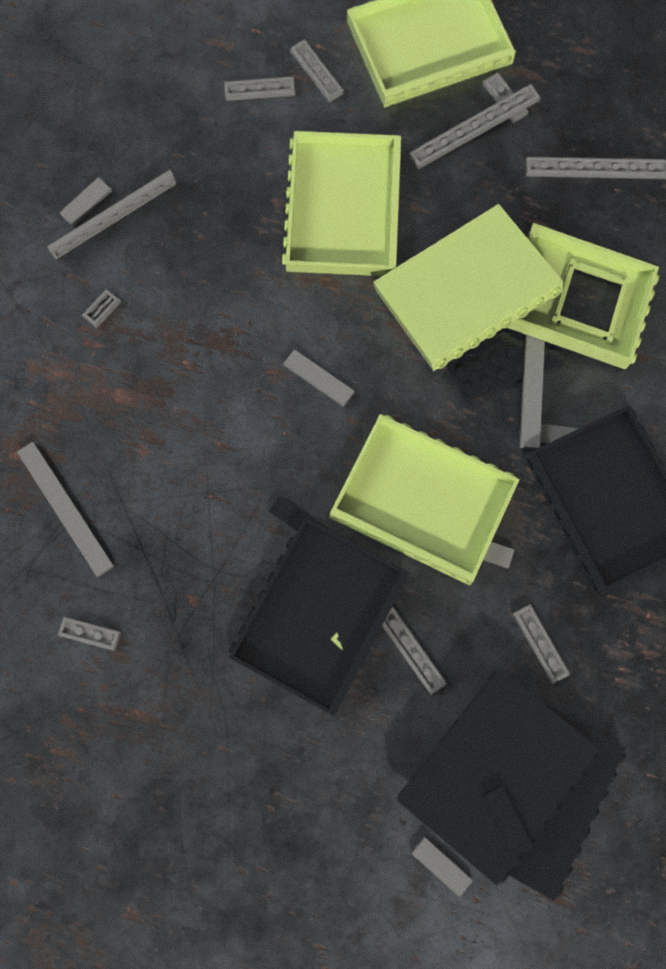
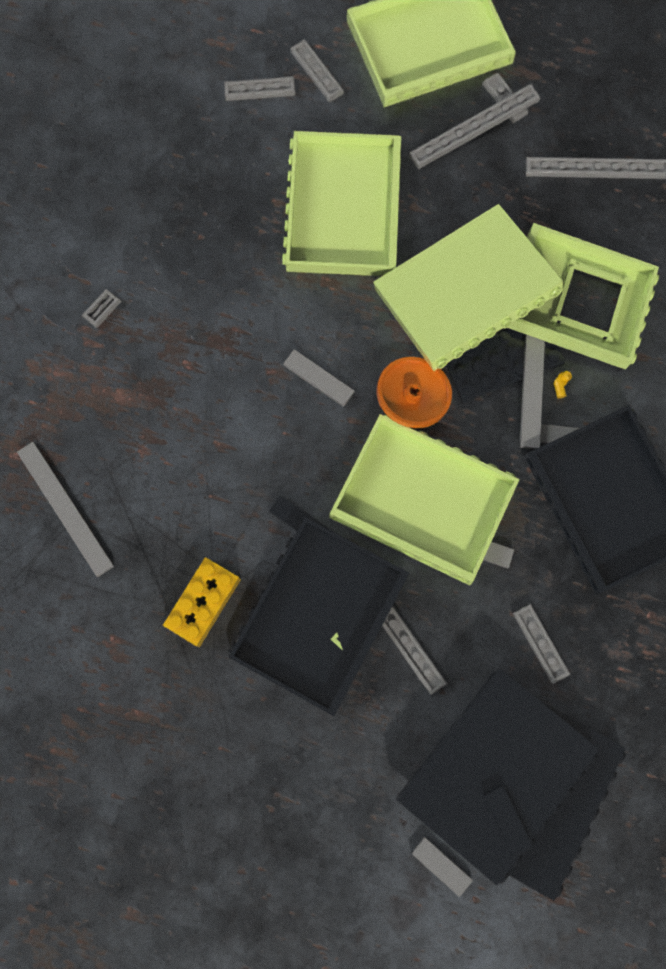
(85, 202): light grey tile -> none
(89, 633): light grey tile -> none
(112, 215): light grey tile -> none
(196, 590): none -> yellow brick
(413, 392): none -> orange dish
(559, 383): none -> yellow arm

